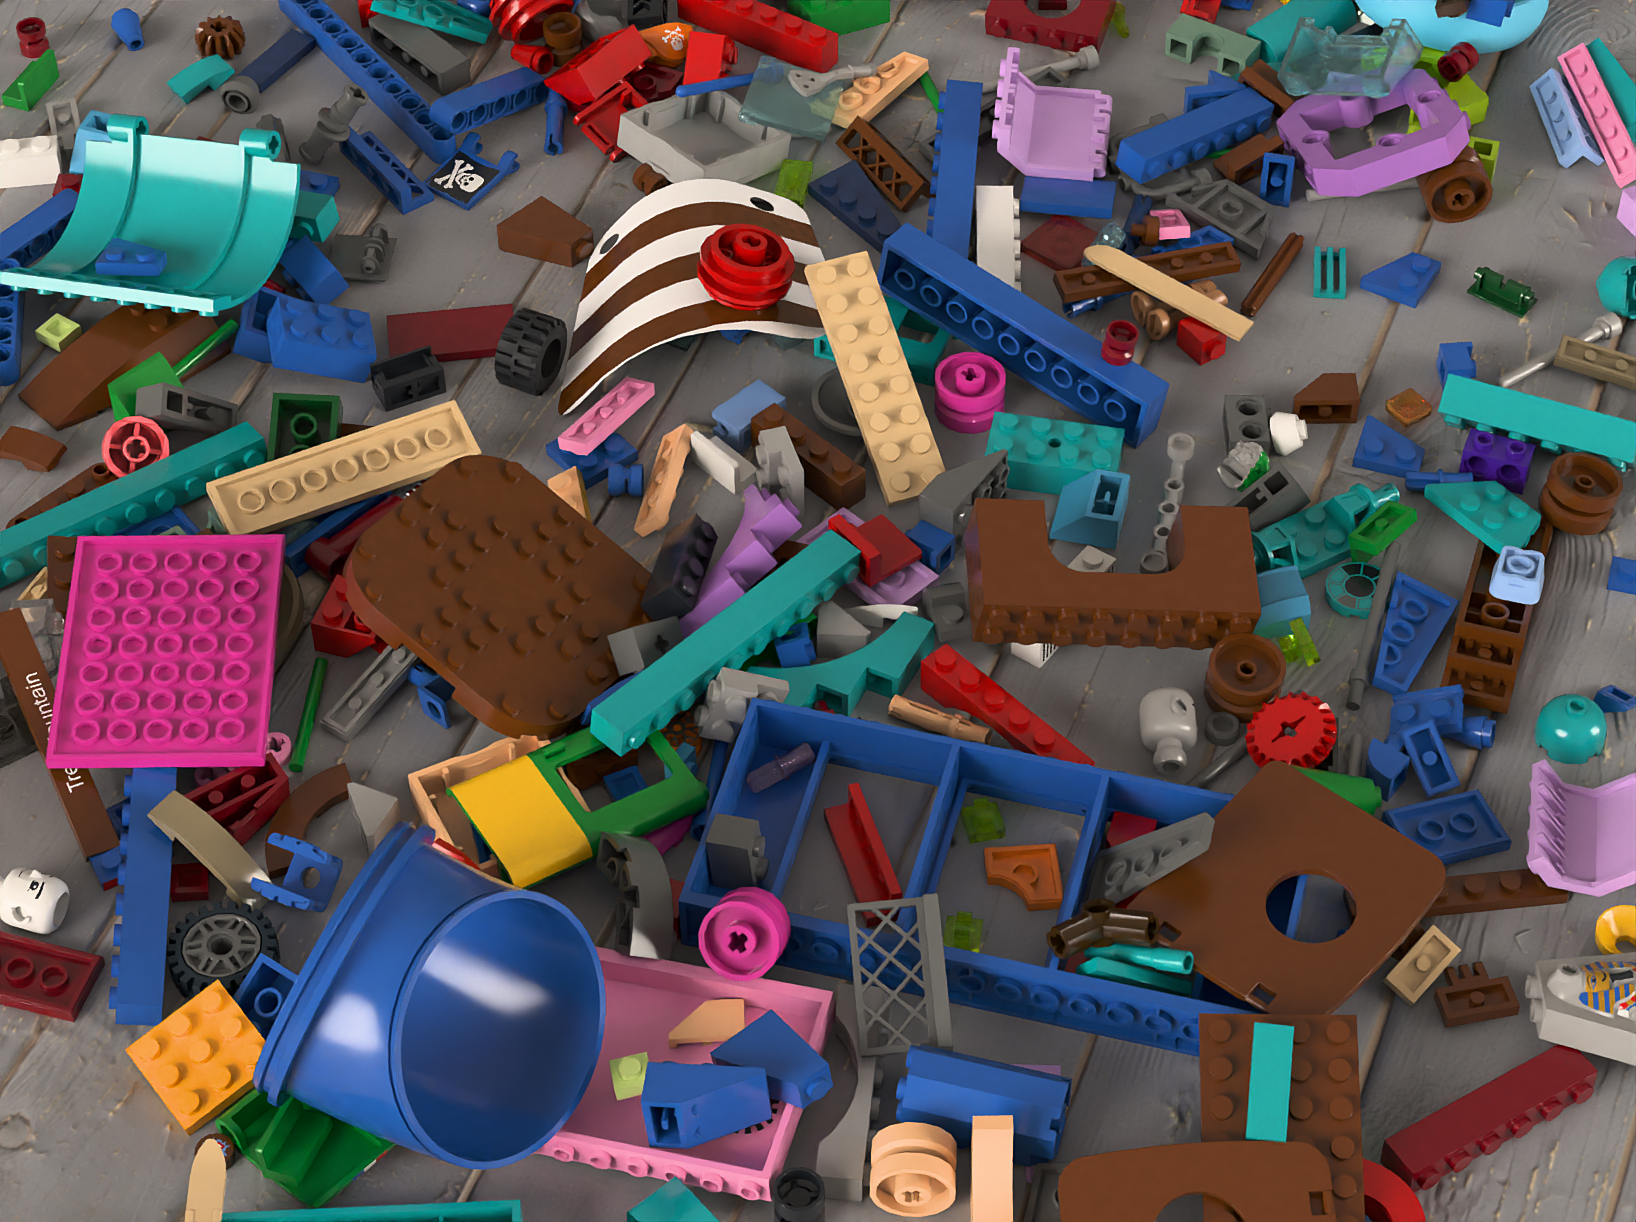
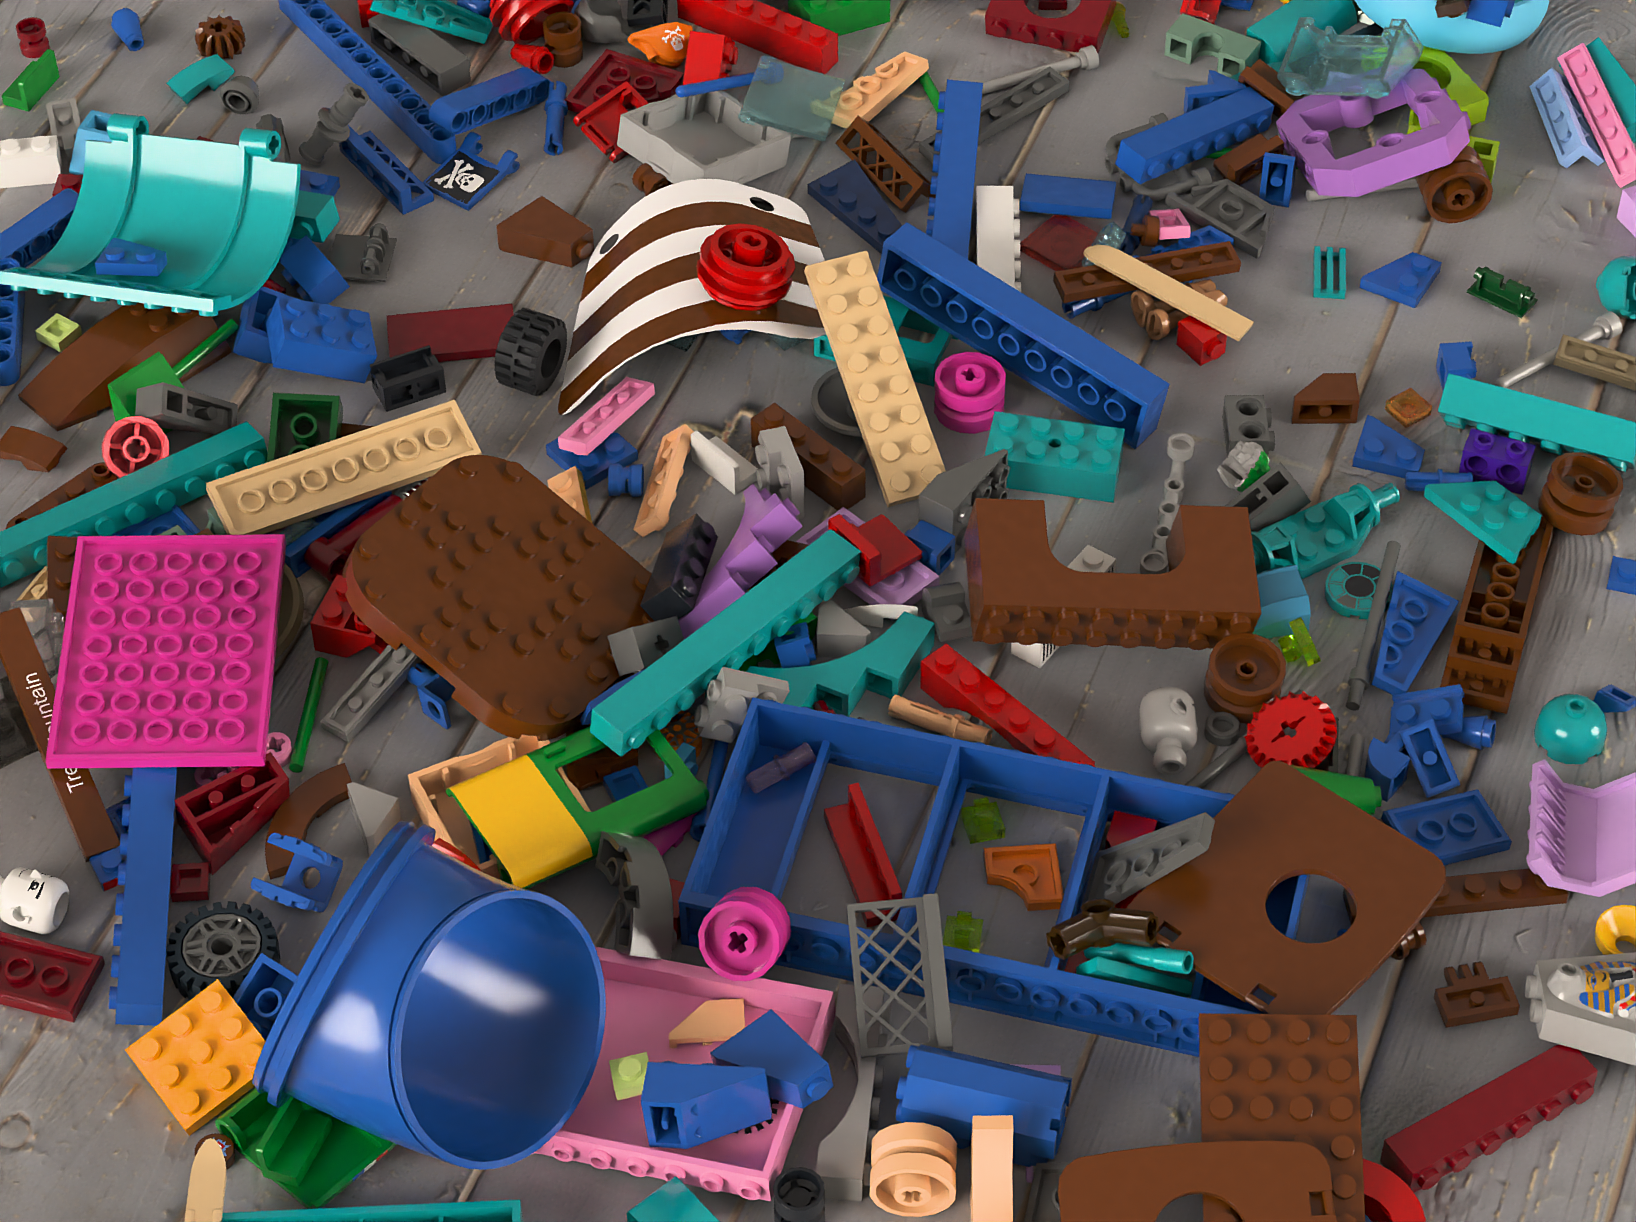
(212, 846): dark tan slope -> none
(278, 58): dark blue tile -> none
(600, 66): red slope -> none
(735, 414): medium blue brick -> none
(736, 852): dark grey brick -> none
(794, 180): clear neon green plate -> none
(810, 83): light grey piece -> none
(1050, 128): lavender hinge -> none
(1092, 509): dark azure slope -> none
(1119, 342): dark red wheel -> none
(1269, 1082): teal tile -> none
(1272, 274): reddish brown axle -> none
(1287, 432): white cone -> none
(1380, 530): green panel -> none
(1421, 965): tan plate -> none
(1458, 61): dark red wheel -> none
(1518, 575): light blue piece -> none

